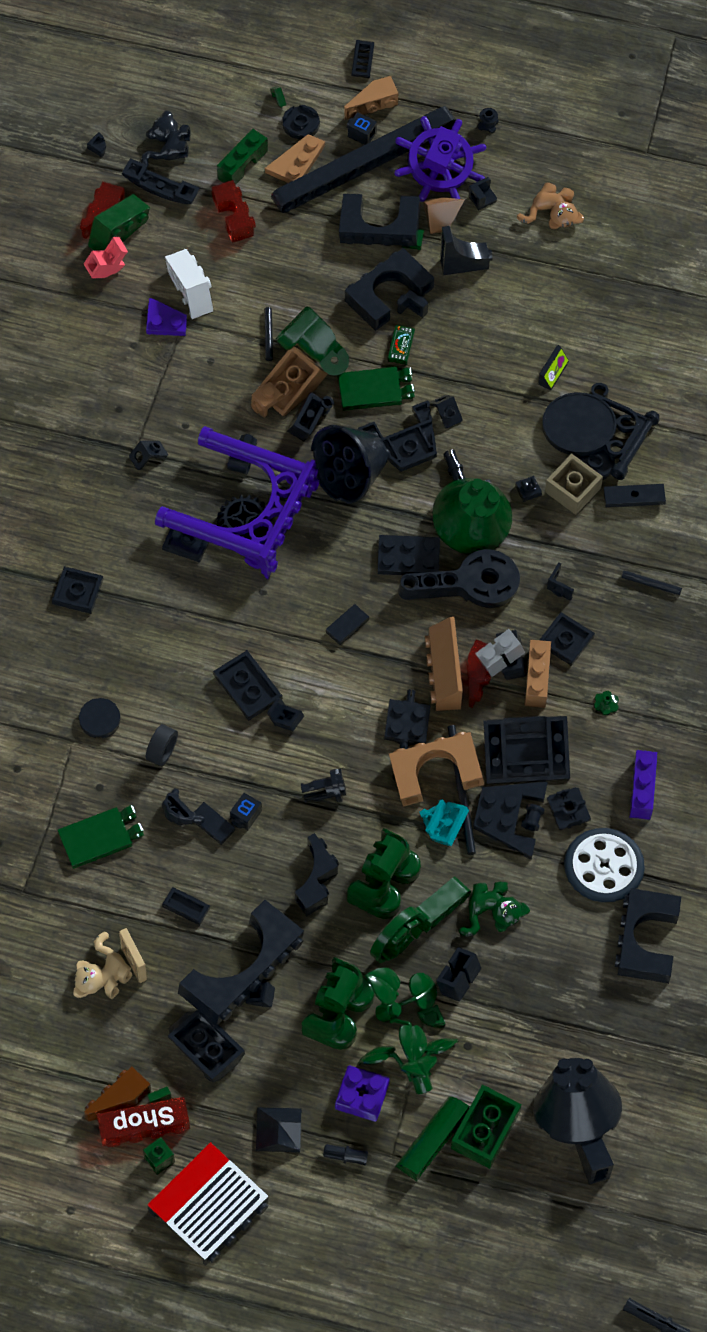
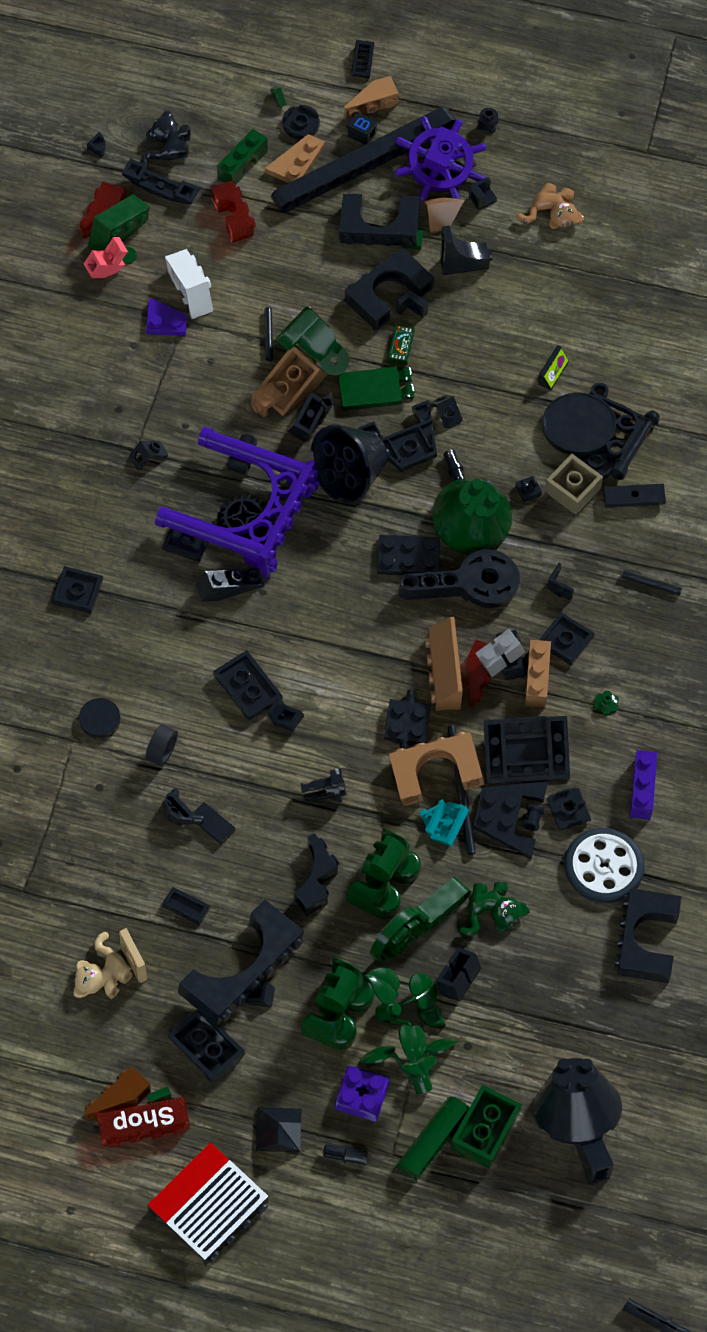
(99, 836): dark green tile -> none
(130, 257): none -> dark green piece
(159, 1156): dark green brick -> none
(223, 584): none -> black slope
(245, 812): black brick -> none
(347, 624): black tile -> none

